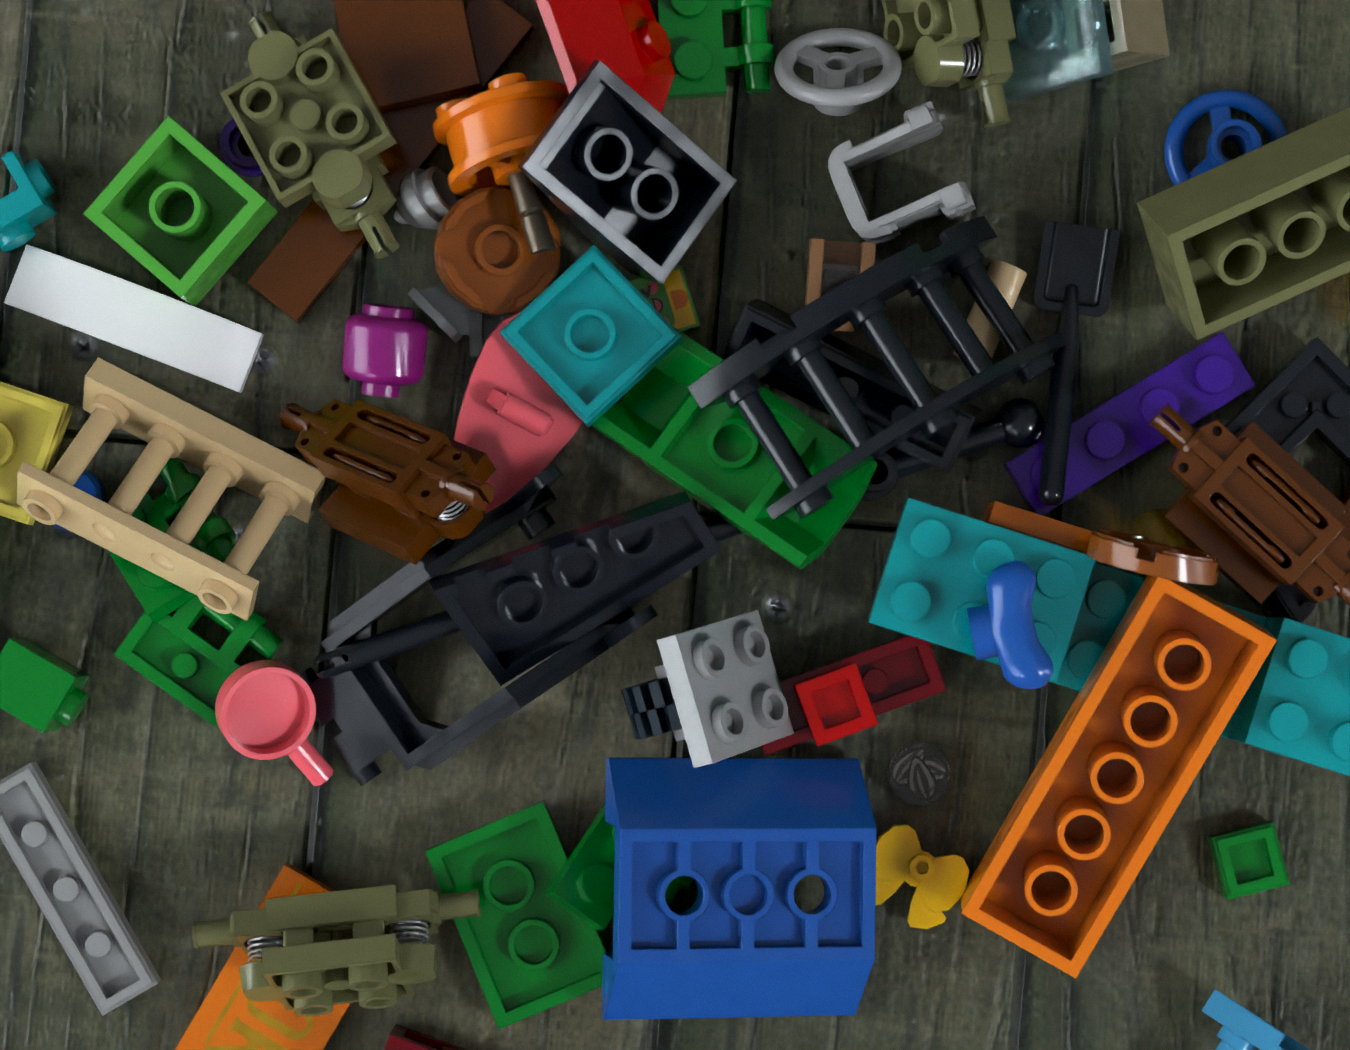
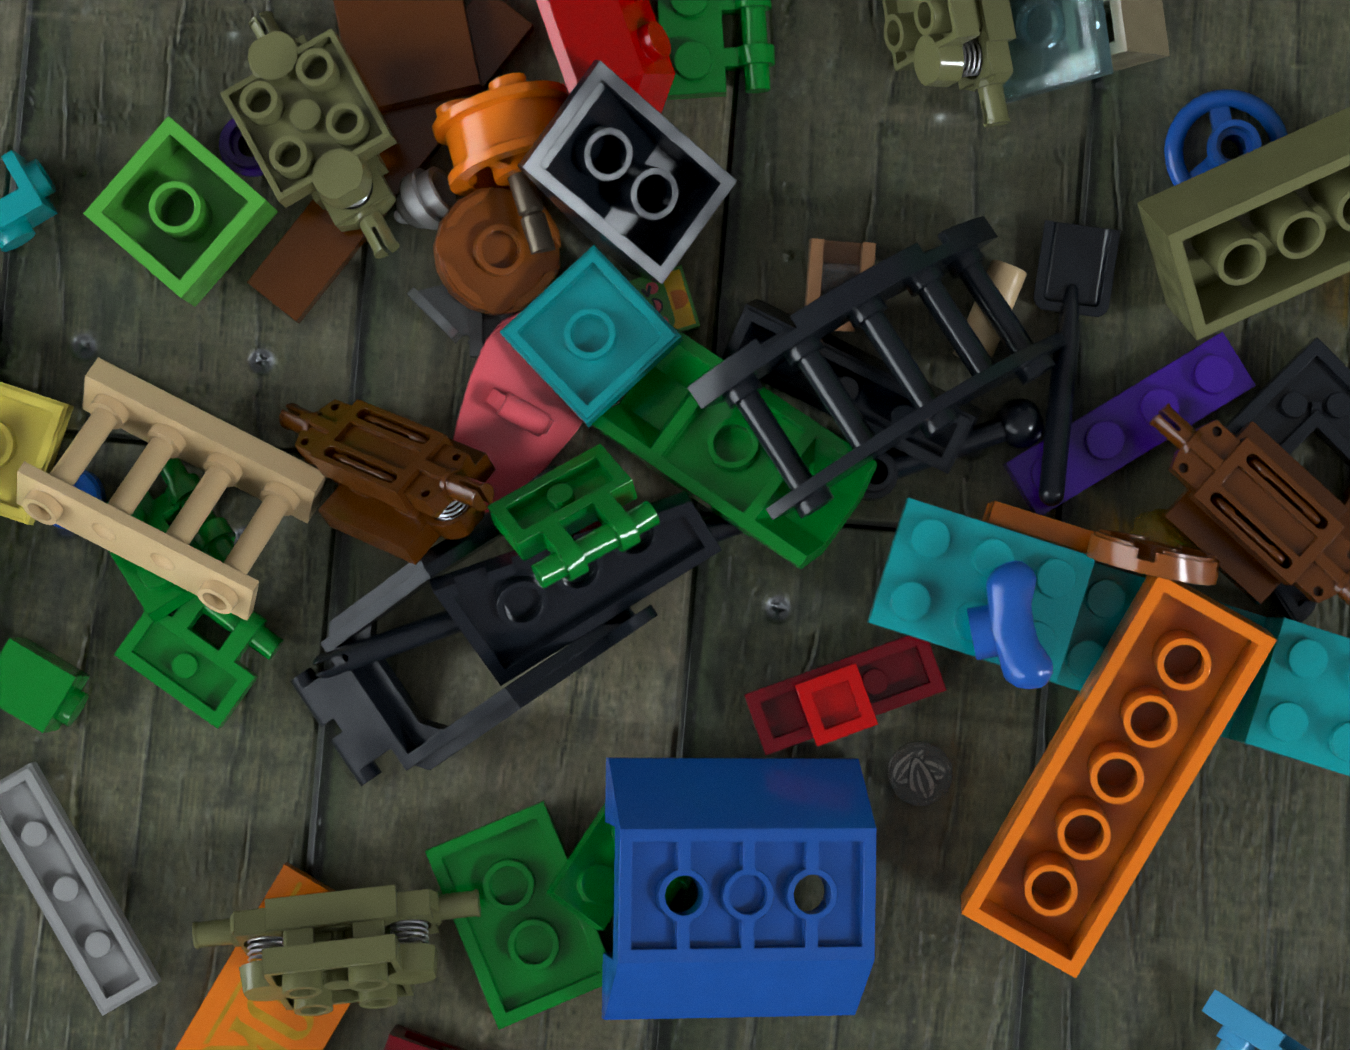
(134, 318): white slope -> none
(269, 714): coral piece -> none
(384, 349): magenta head -> none
(563, 503): none -> green plate
(713, 691): light grey plate -> none
(838, 75): light grey piece -> none
(919, 126): light grey piece -> none
(937, 880): yellow piece -> none
(1248, 860): green tile -> none

